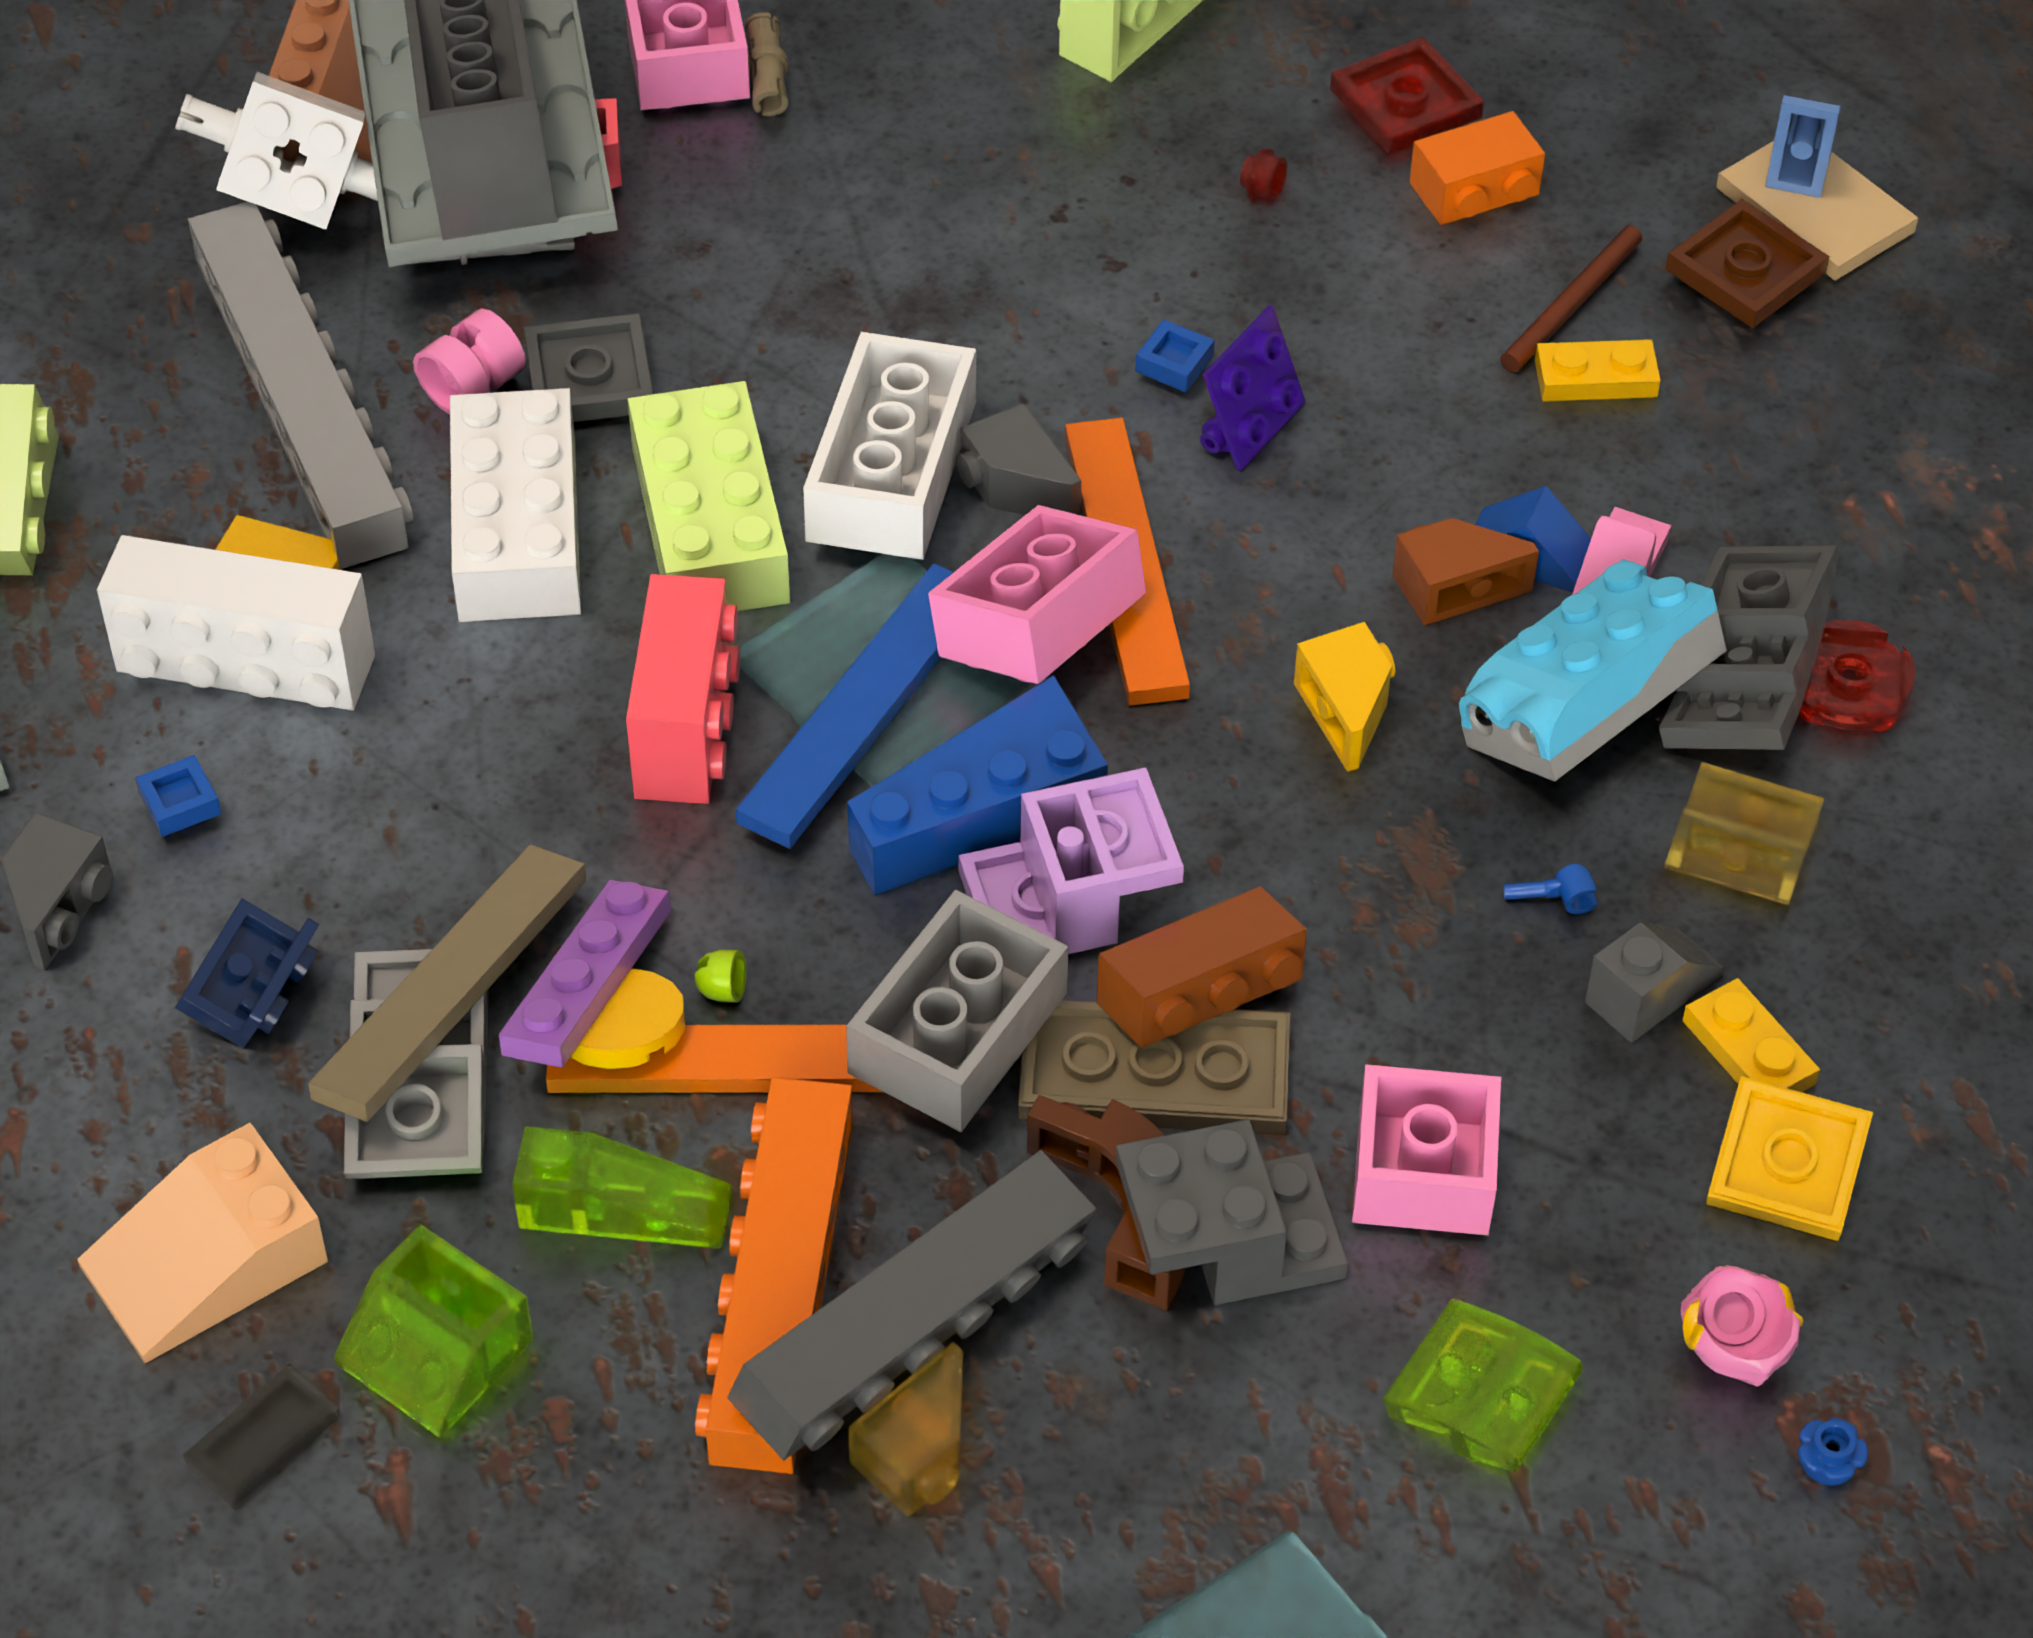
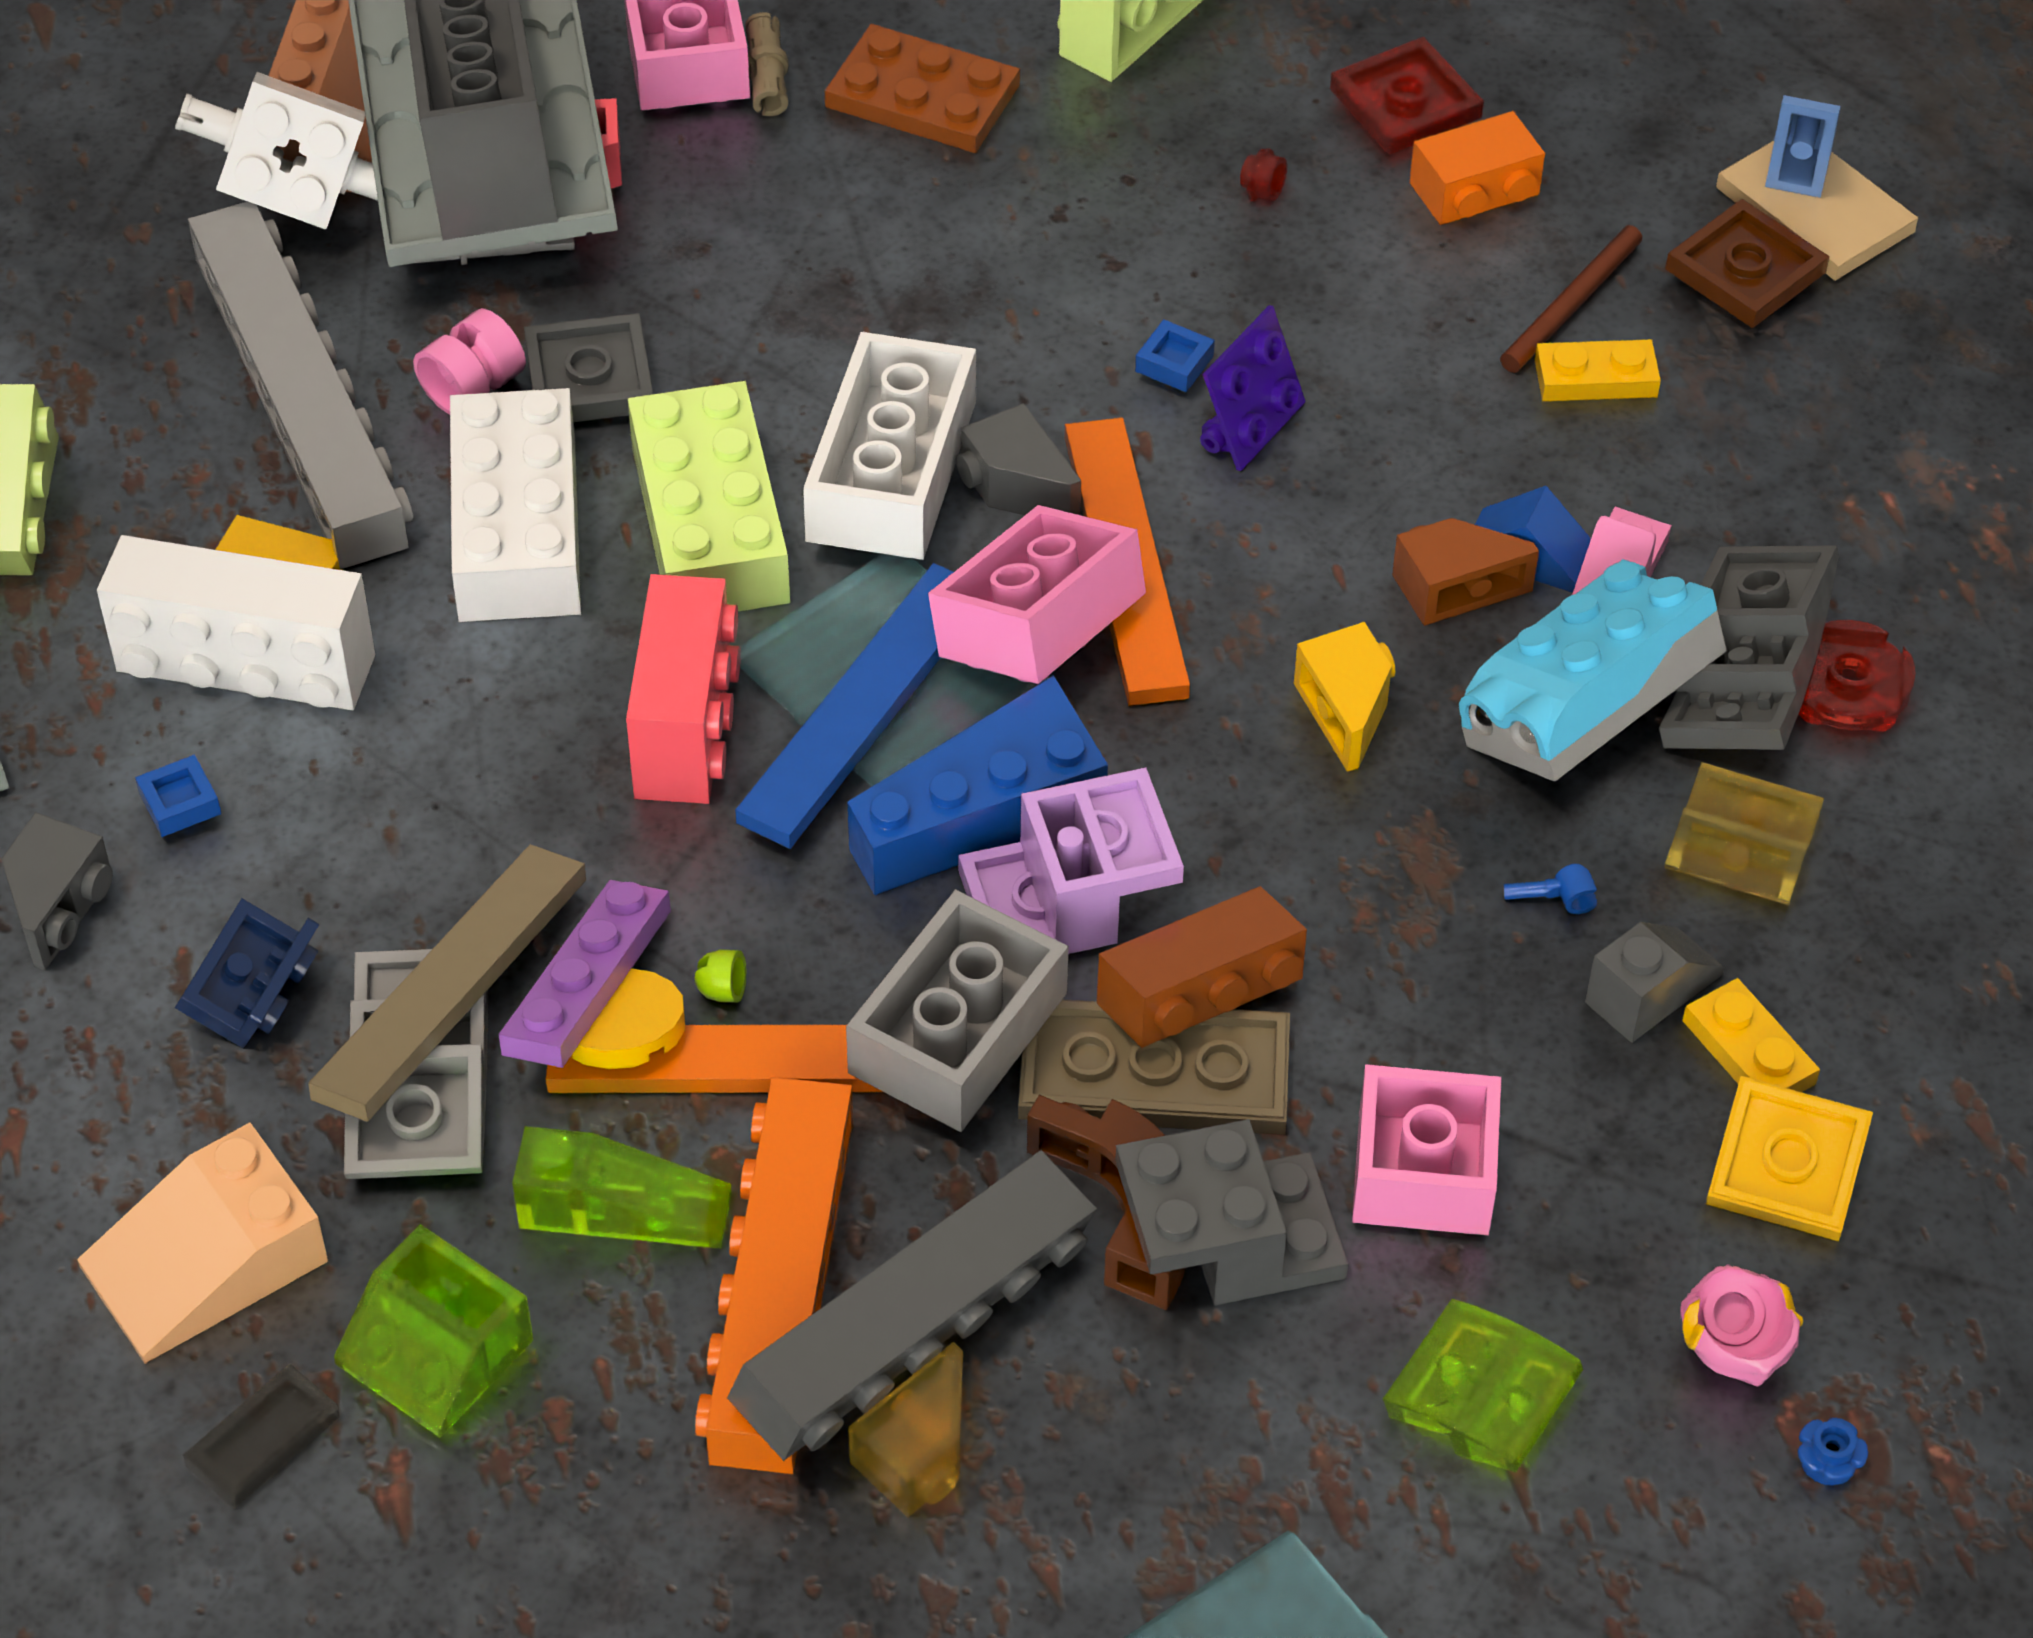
(922, 88): none -> dark orange plate

